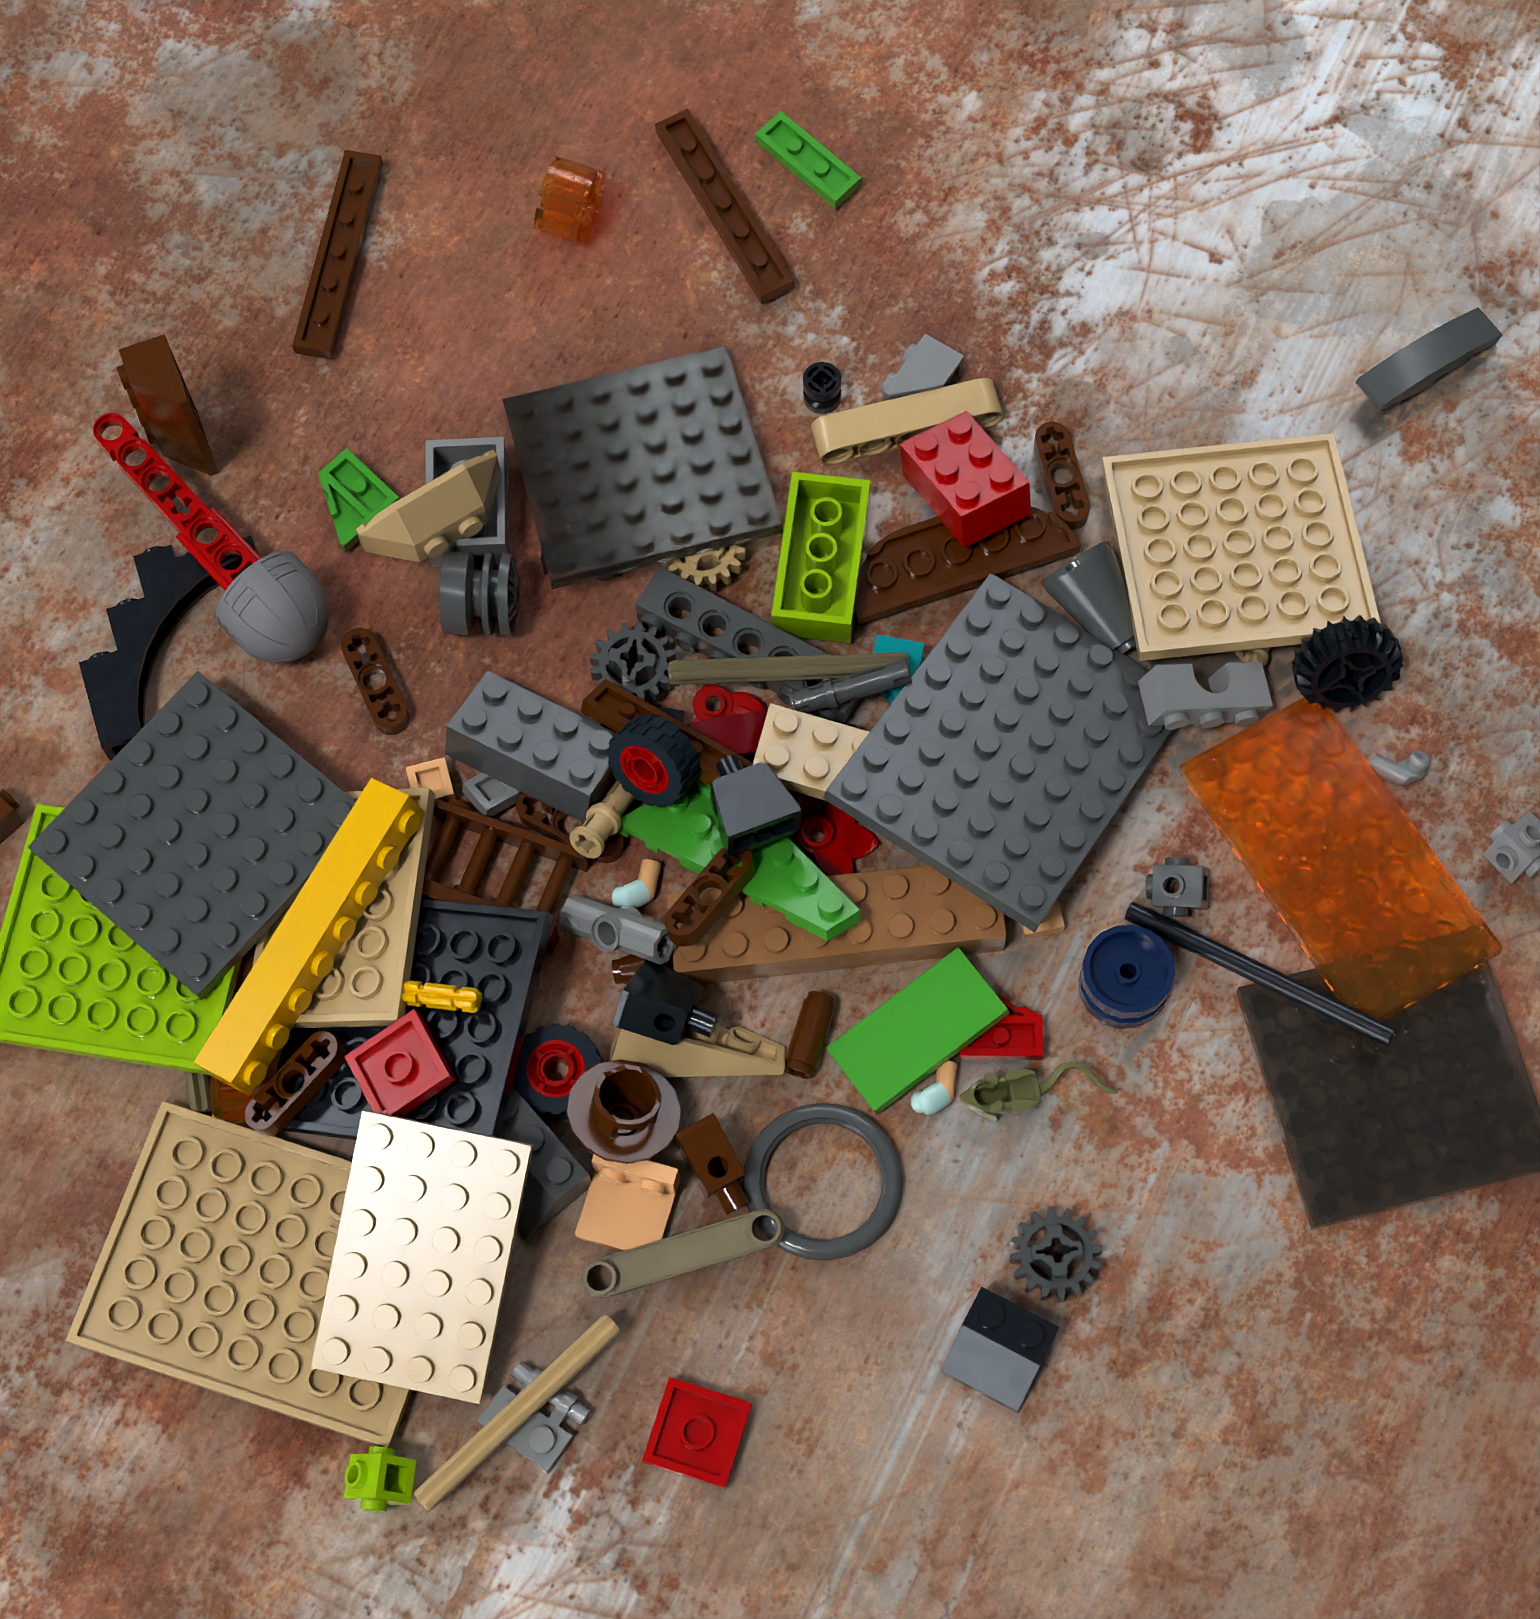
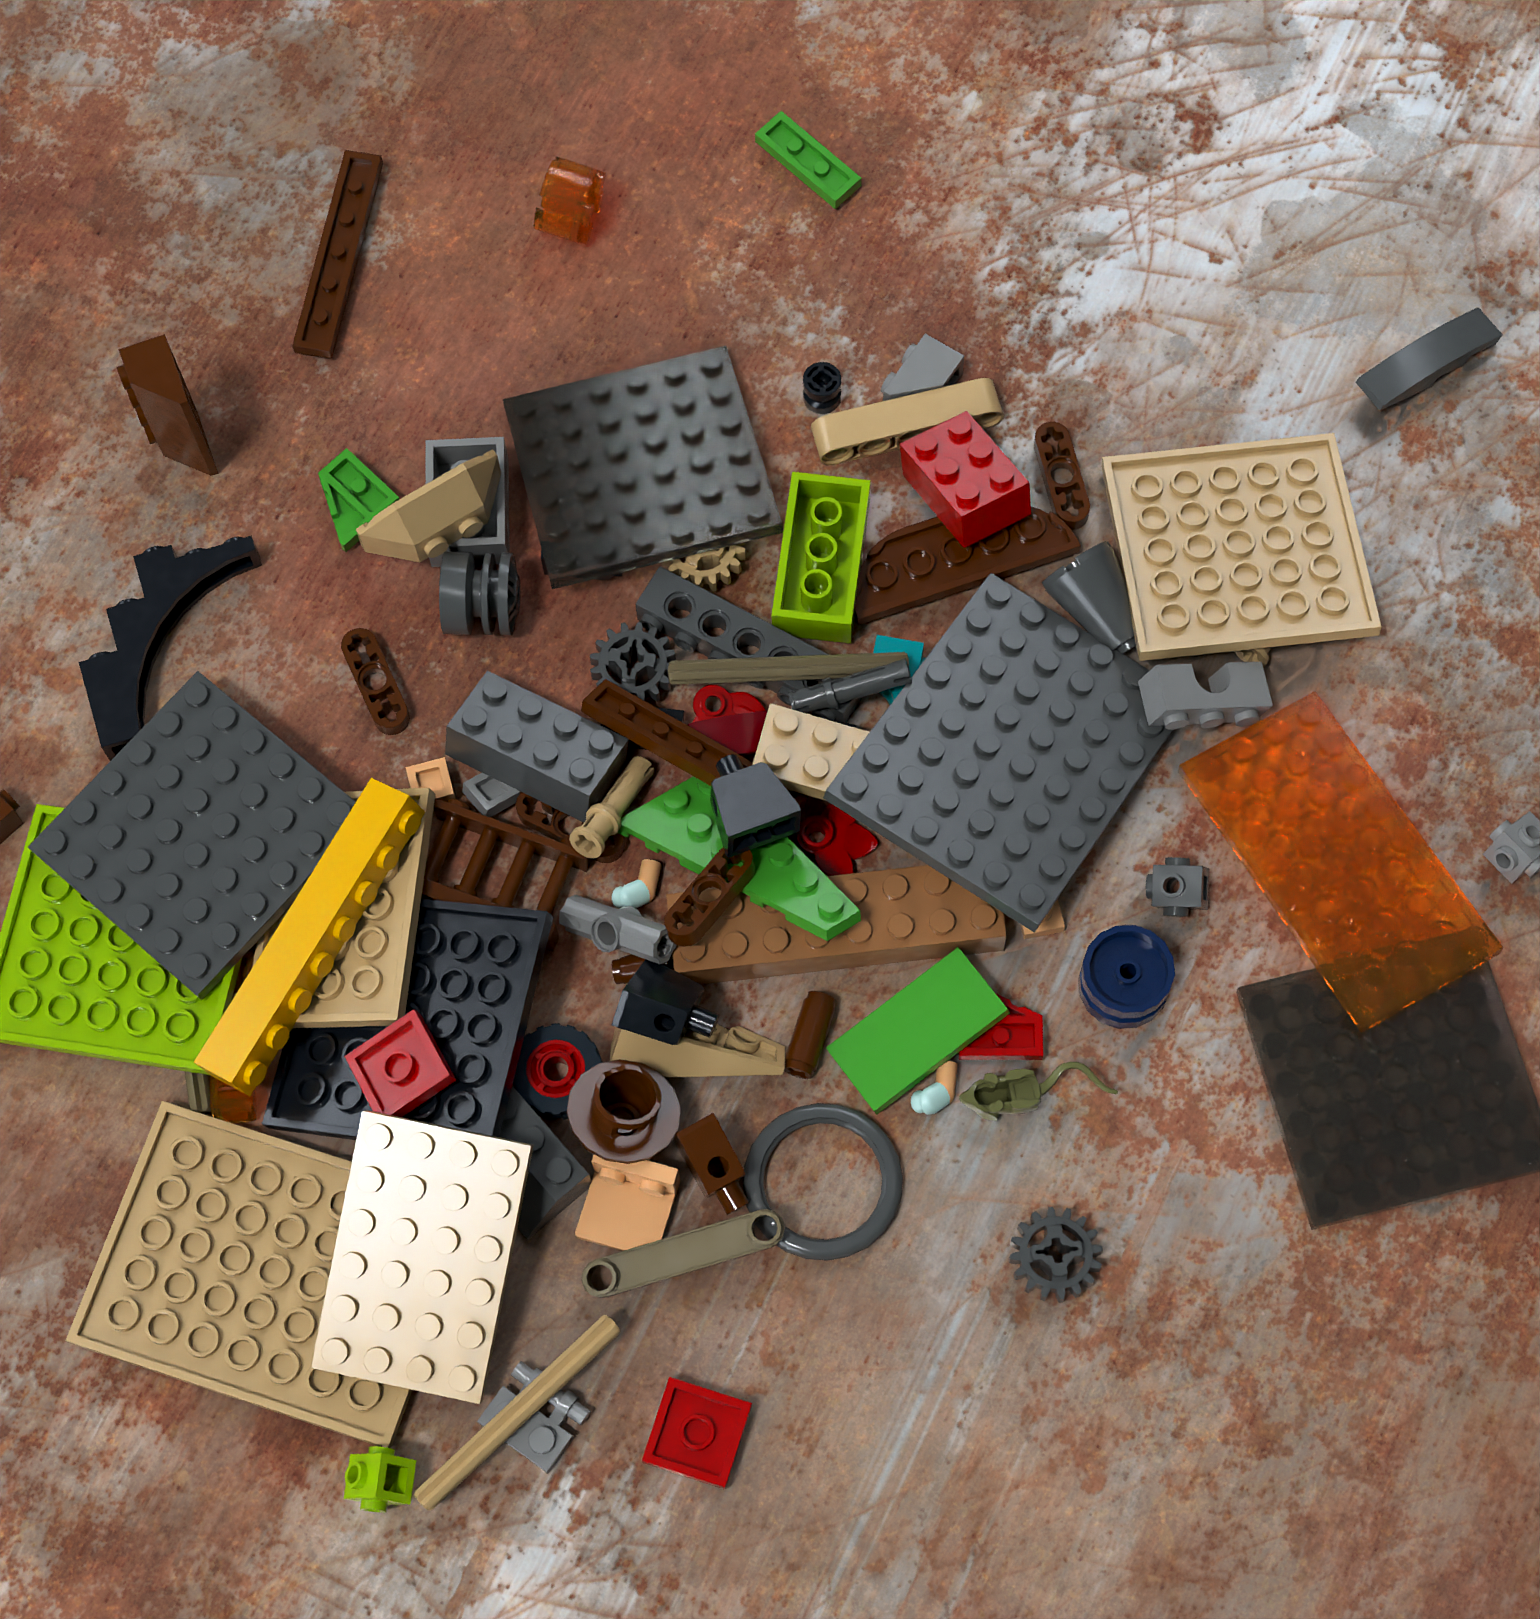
(268, 602): piece -> none
(312, 1084): reddish brown beam -> none
(442, 996): yellow axle -> none
(653, 760): black wheel -> none
(724, 206): reddish brown plate -> none
(999, 1349): slope -> none
(1261, 974): black piece -> none
(1347, 663): black gear -> none
(1402, 772): light grey arm -> none

